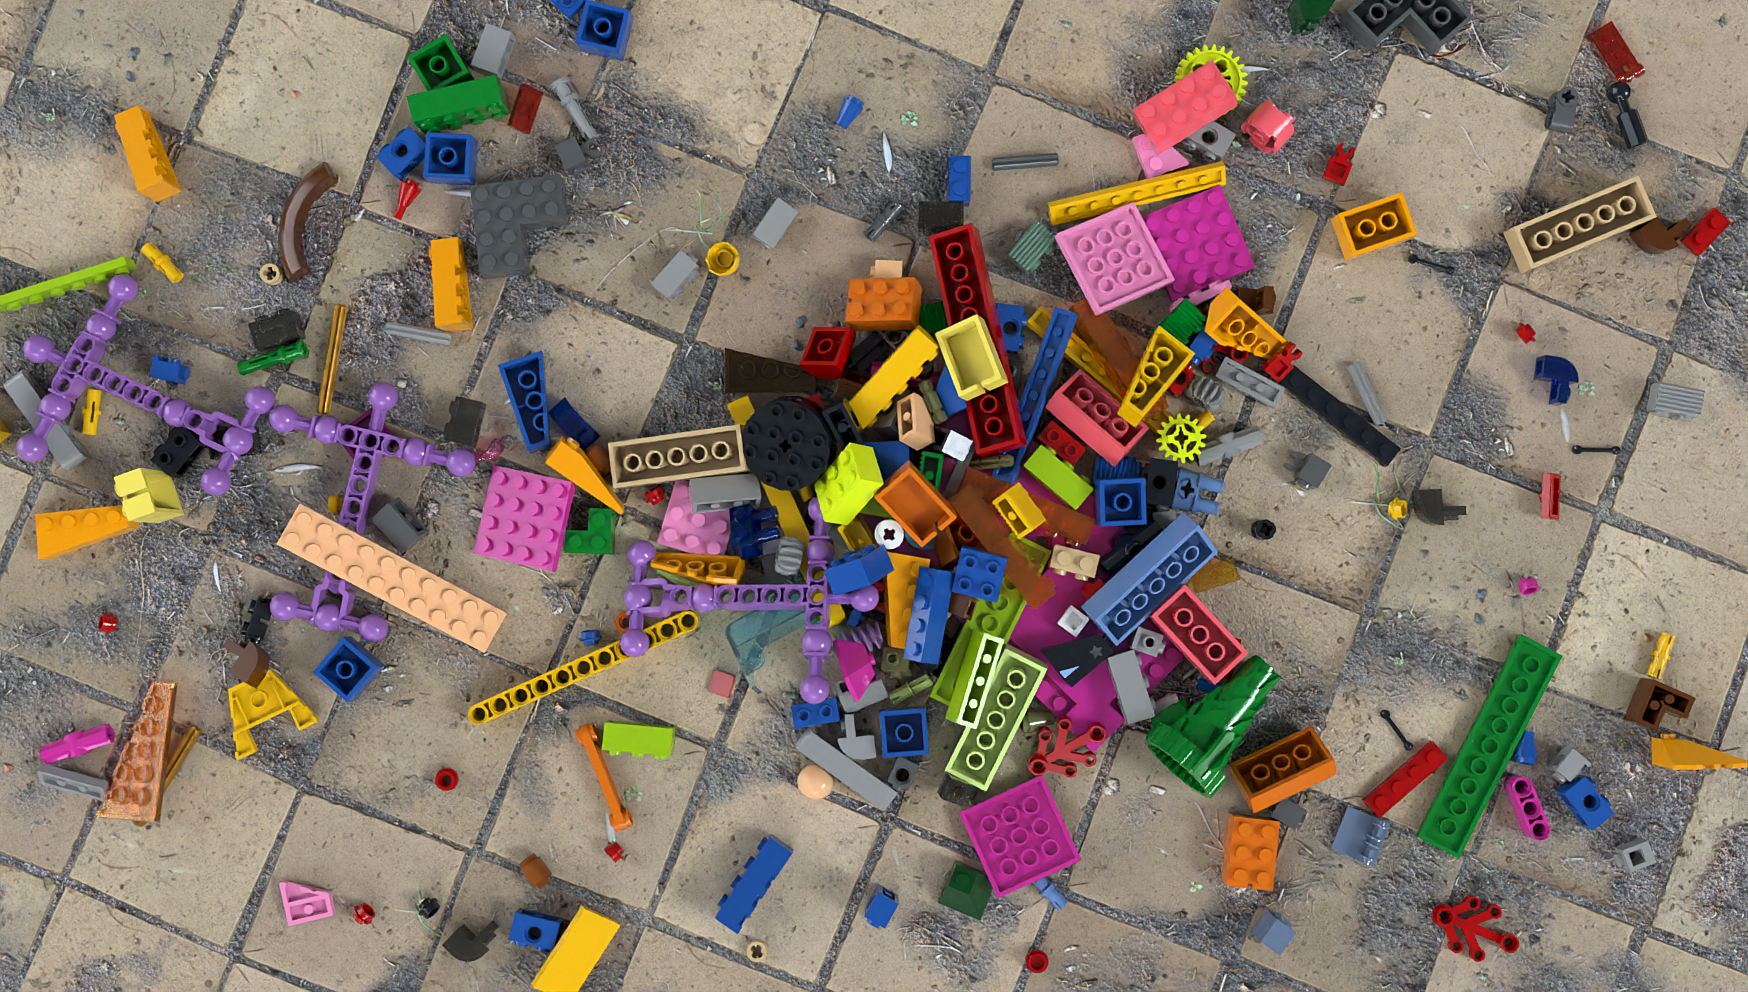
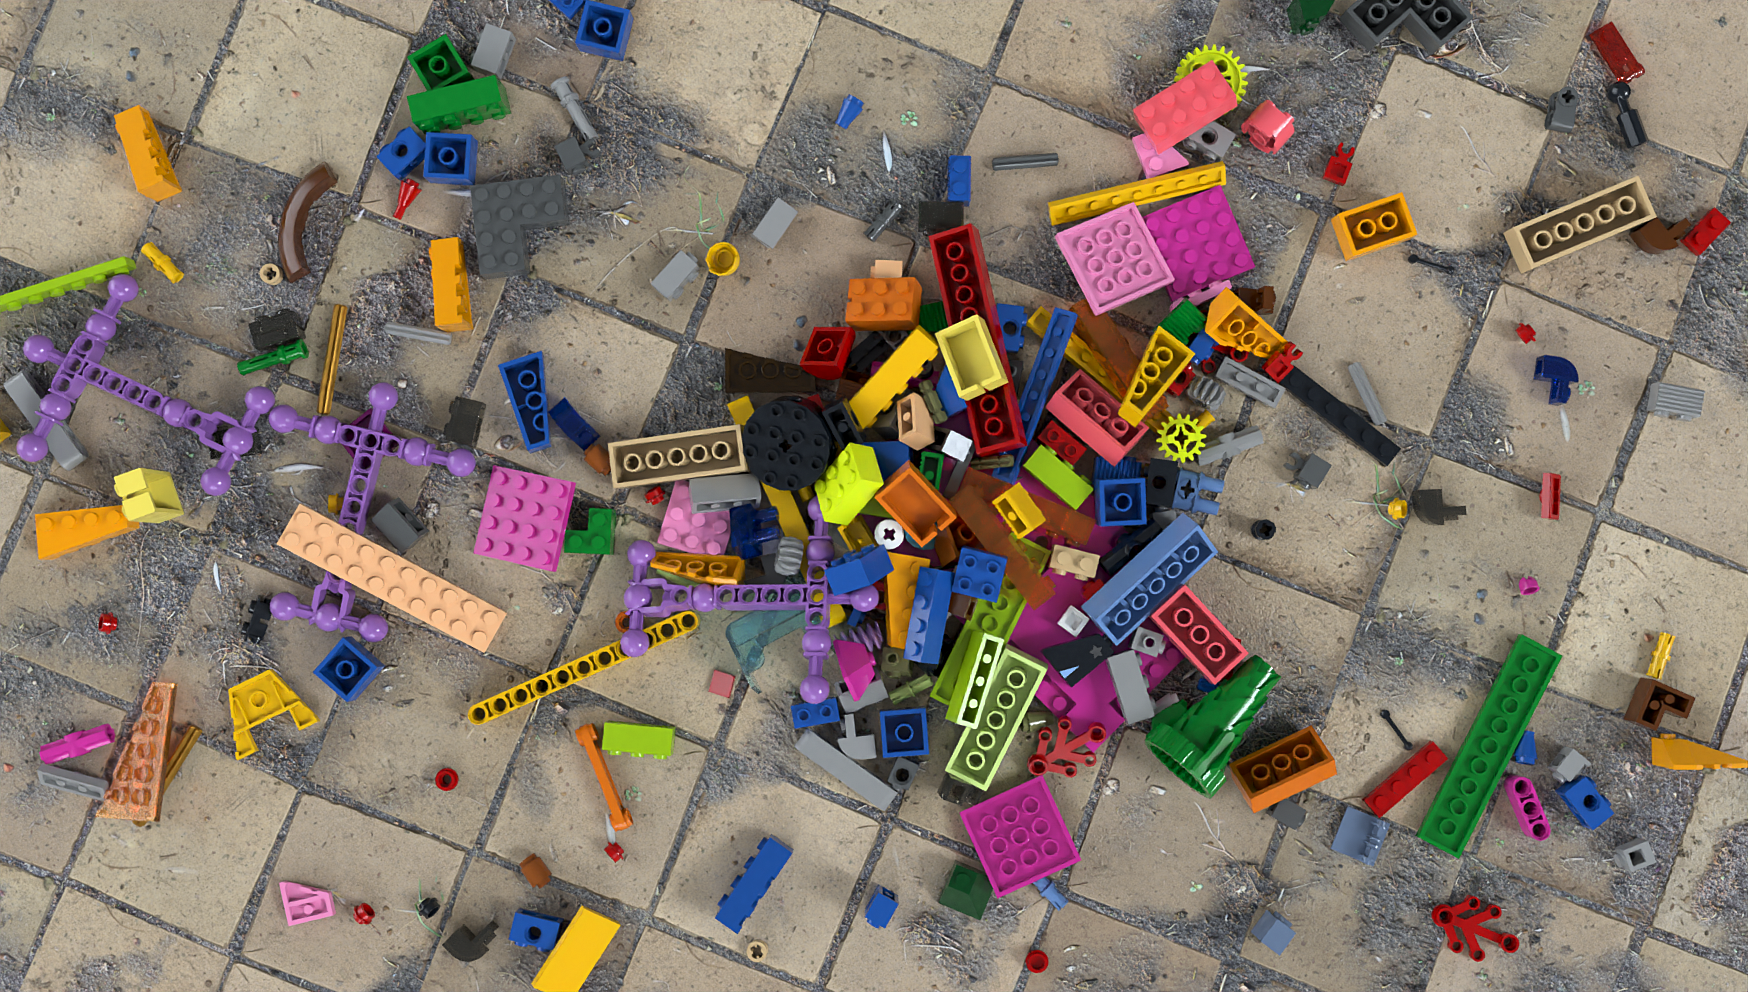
(92, 397): yellow pin -> none
(169, 370): blue brick -> none
(178, 452): black brick -> none
(252, 662): reddish brown brick -> none
(492, 453): clear pink arm -> none
(525, 108): clear red plate -> none
(574, 464): light orange wedge -> none
(590, 637): blue plate -> none
(815, 782): light nougat hair -> none
(1032, 247): sand green brick -> none
(1215, 575): clear yellow plate -> none
(1250, 851): orange piece -> none
(1578, 449): black hinge -> none

